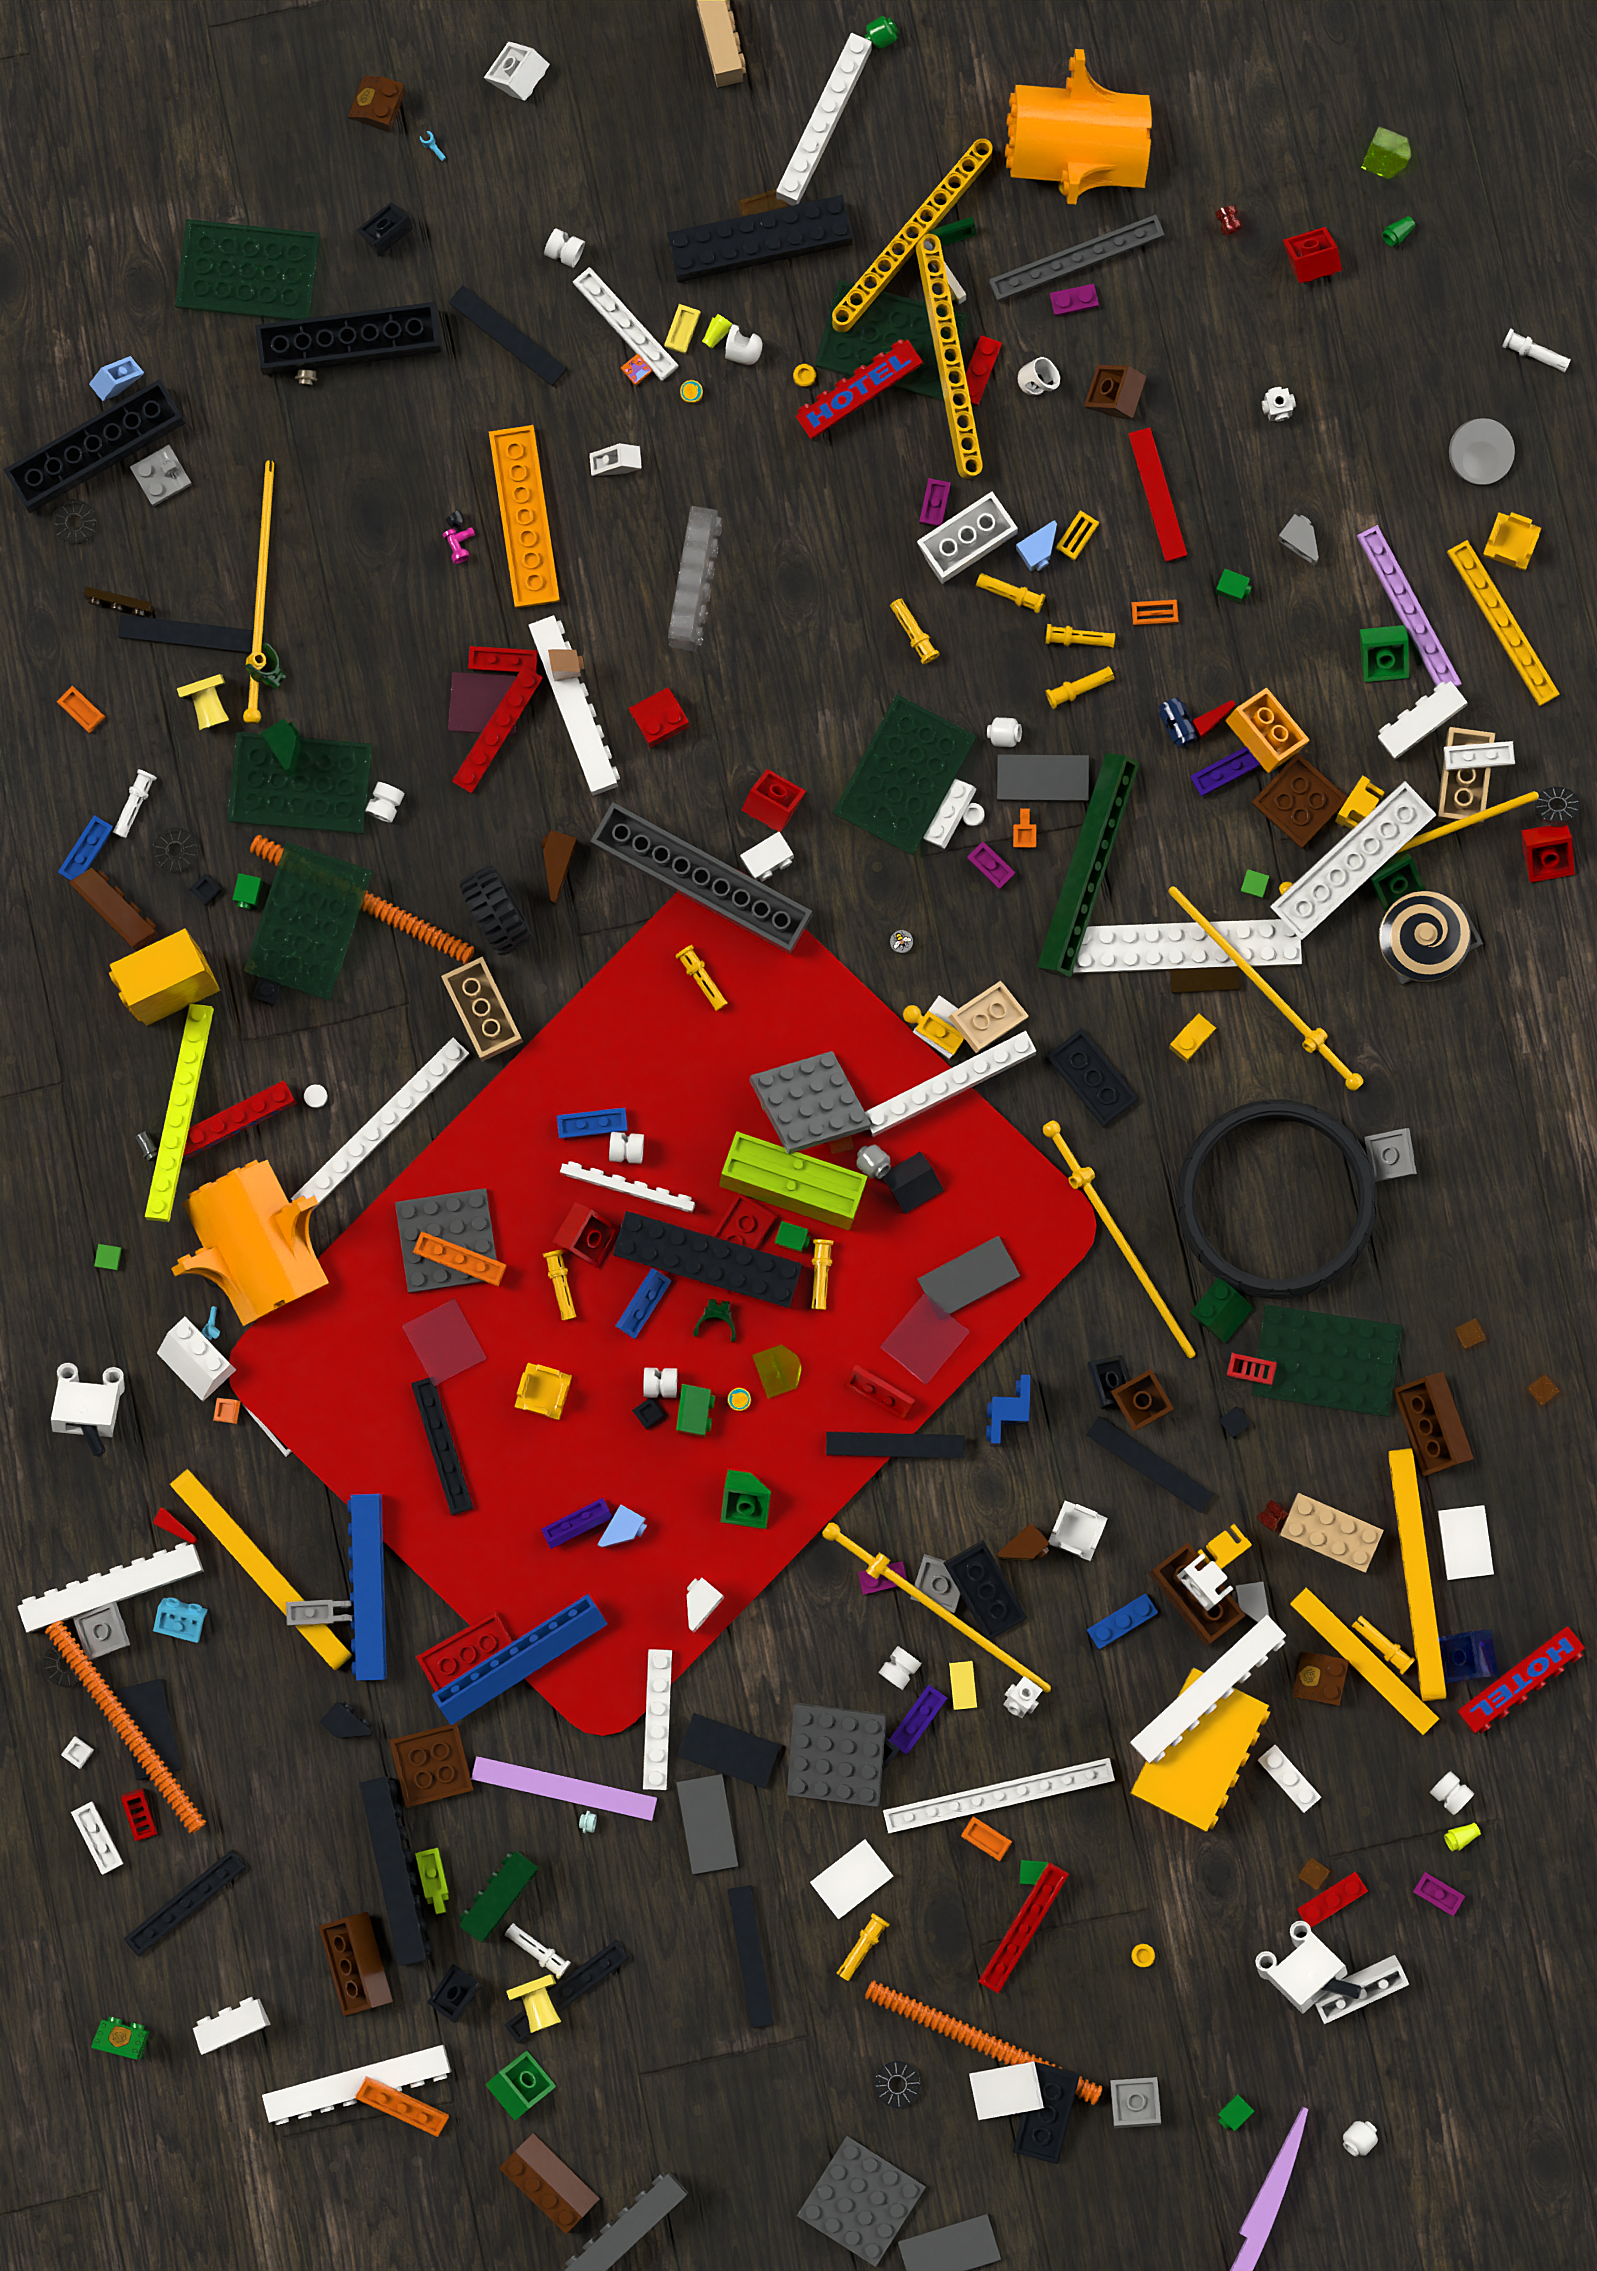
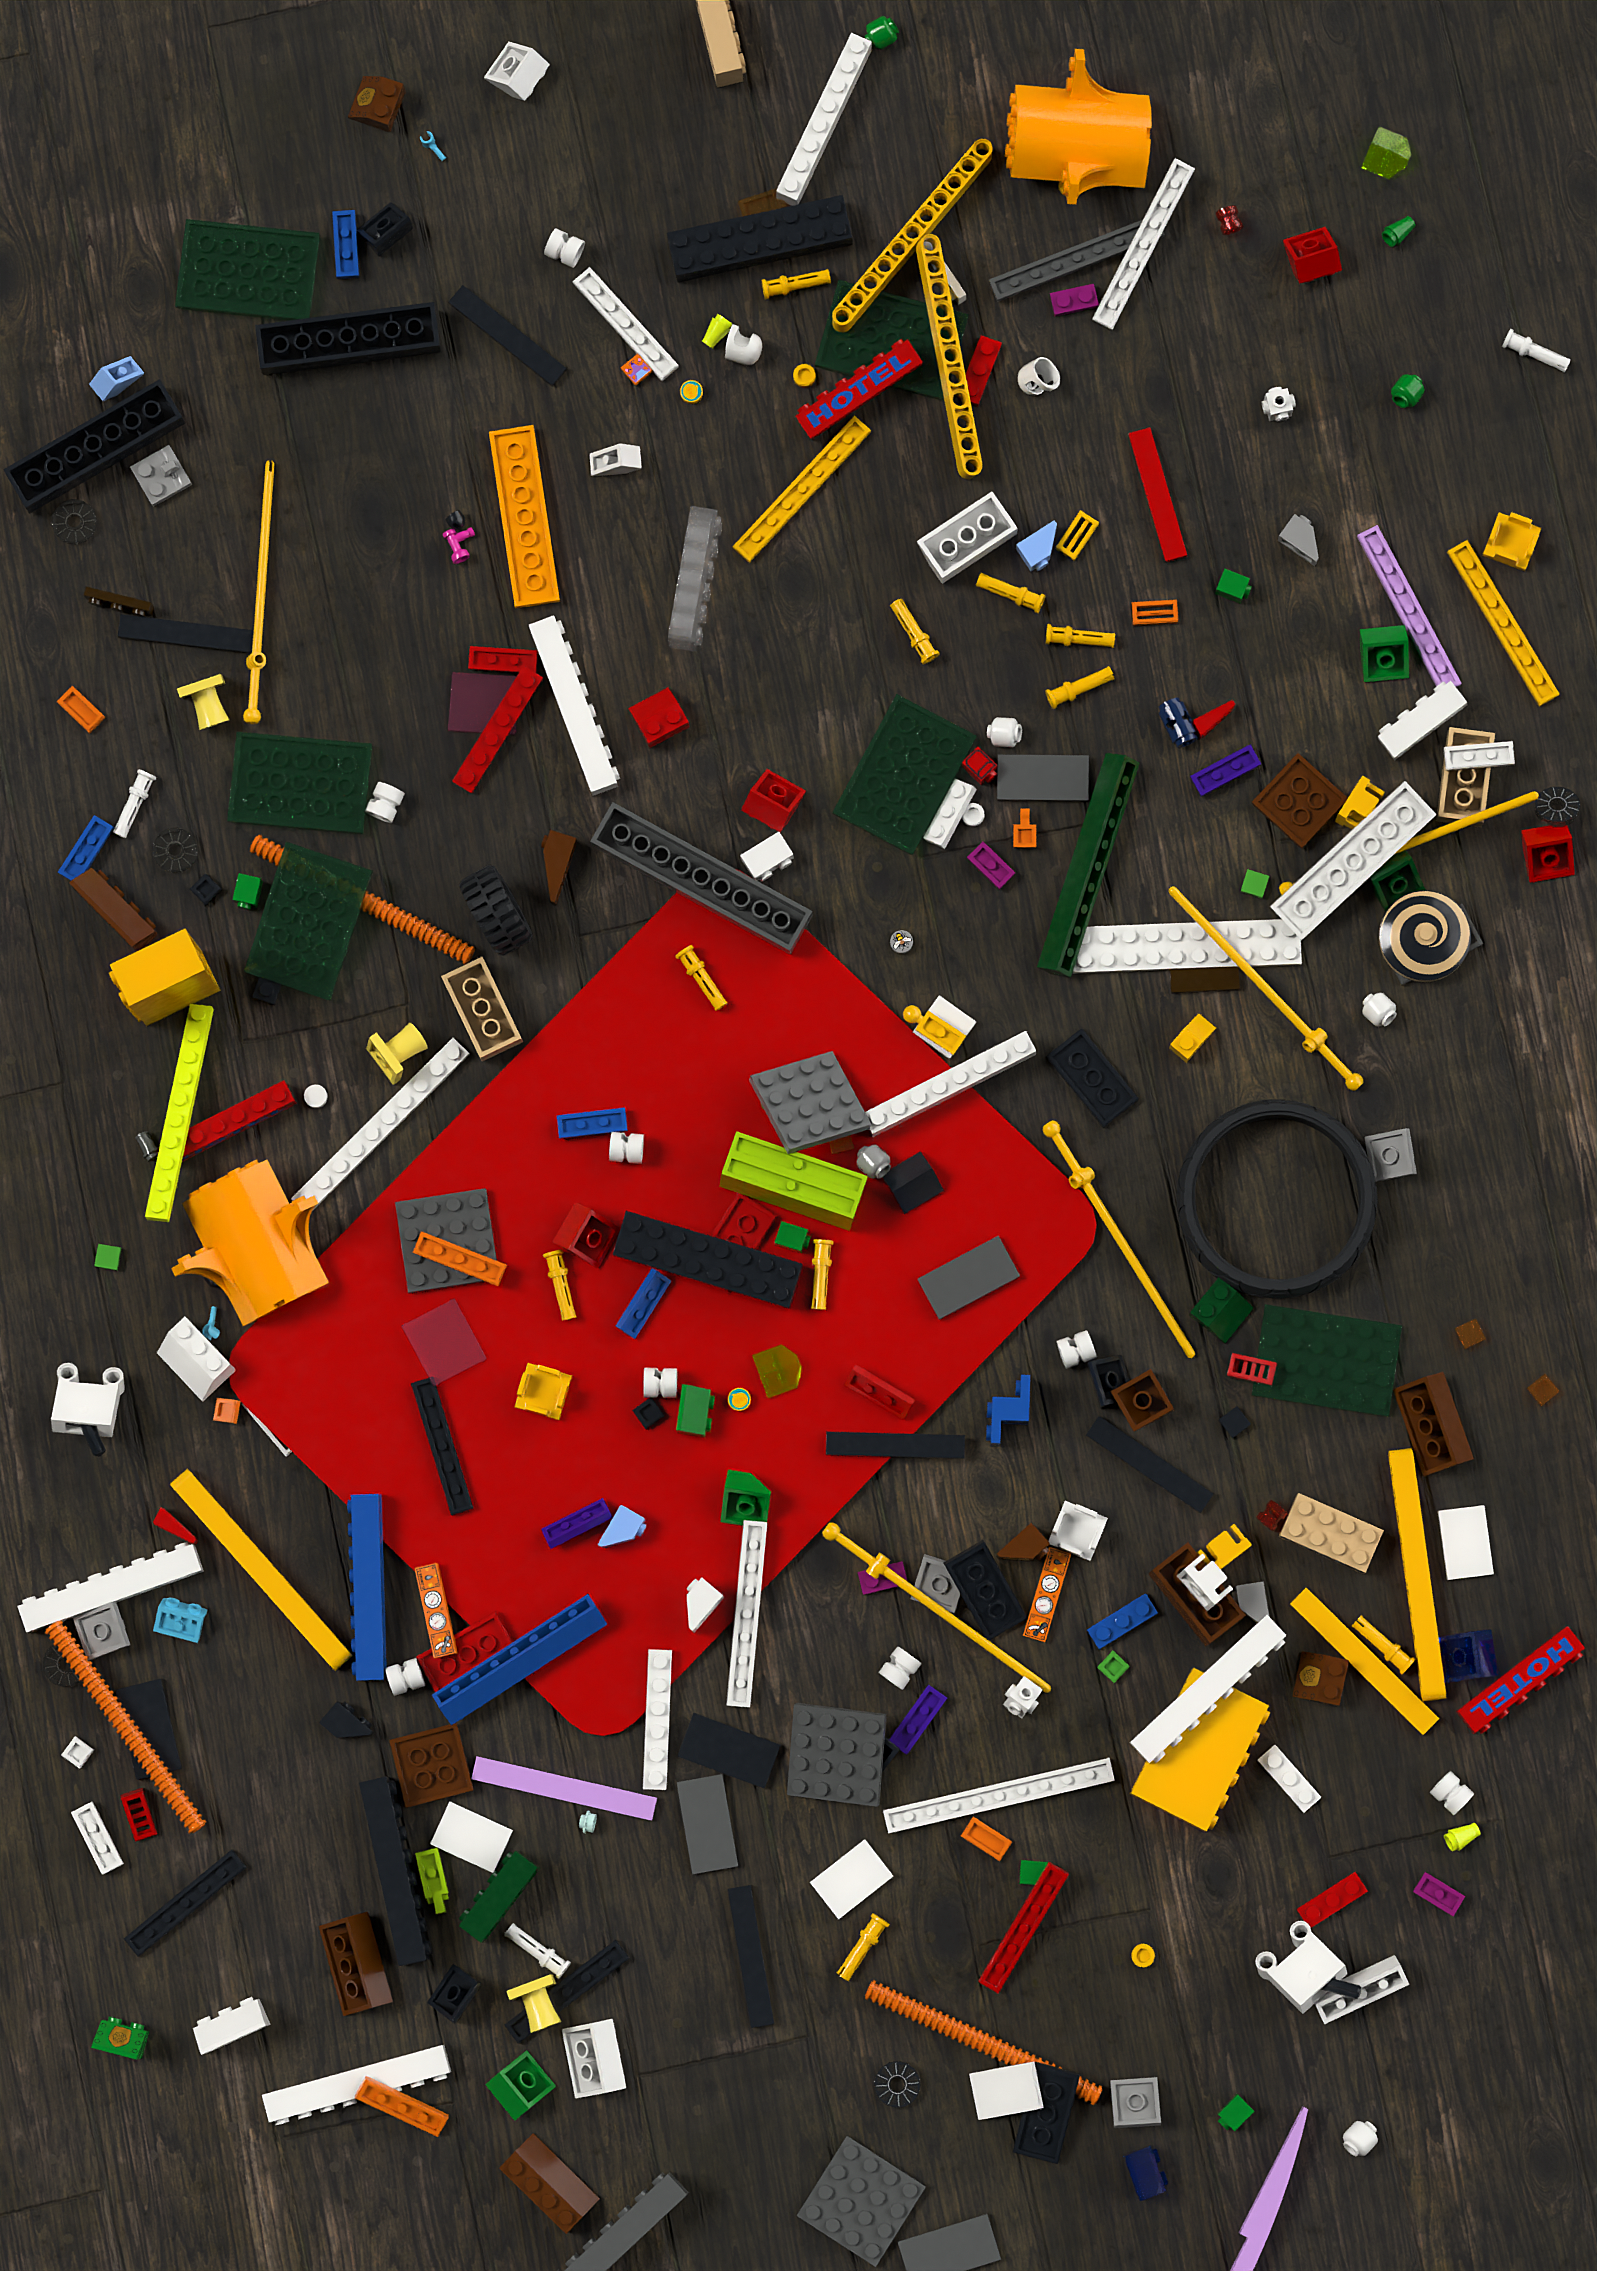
(275, 674): dark green helmet -> none
(284, 743): dark green slope -> none
(306, 377): dark tan plate -> none
(315, 1612): light grey hinge -> none
(345, 244): none -> blue plate
(395, 1051): none -> light yellow plant
(405, 1676): none -> white wheel
(436, 1610): none -> orange tile
(471, 1837): none -> white tile
(565, 664): medium nougat slope -> none
(594, 2058): none -> white slope
(637, 1189): white plate -> none
(682, 329): light yellow tile -> none
(719, 1310): dark green helmet -> none
(746, 1613): none -> white plate
(784, 285): none -> yellow pin
(801, 489): none -> yellow tile
(925, 1339): clear pink piece -> none
(934, 502): magenta plate -> none
(955, 231): dark green tile -> none
(963, 1685): light yellow tile -> none
(980, 766): none -> red brick
(988, 1016): tan plate -> none
(1047, 1594): none -> tile
(1076, 1349): none -> white wheel
(1113, 1666): none -> bright green tile
(1115, 390): reddish brown slope -> none
(1143, 244): none -> white tile
(1145, 2172): none -> clear blue slope
(1267, 730): light orange brick -> none
(1313, 1873): clear orange tile -> none
(1379, 1009): none -> white head
(1407, 391): none -> green head
(1481, 451): light grey piece -> none

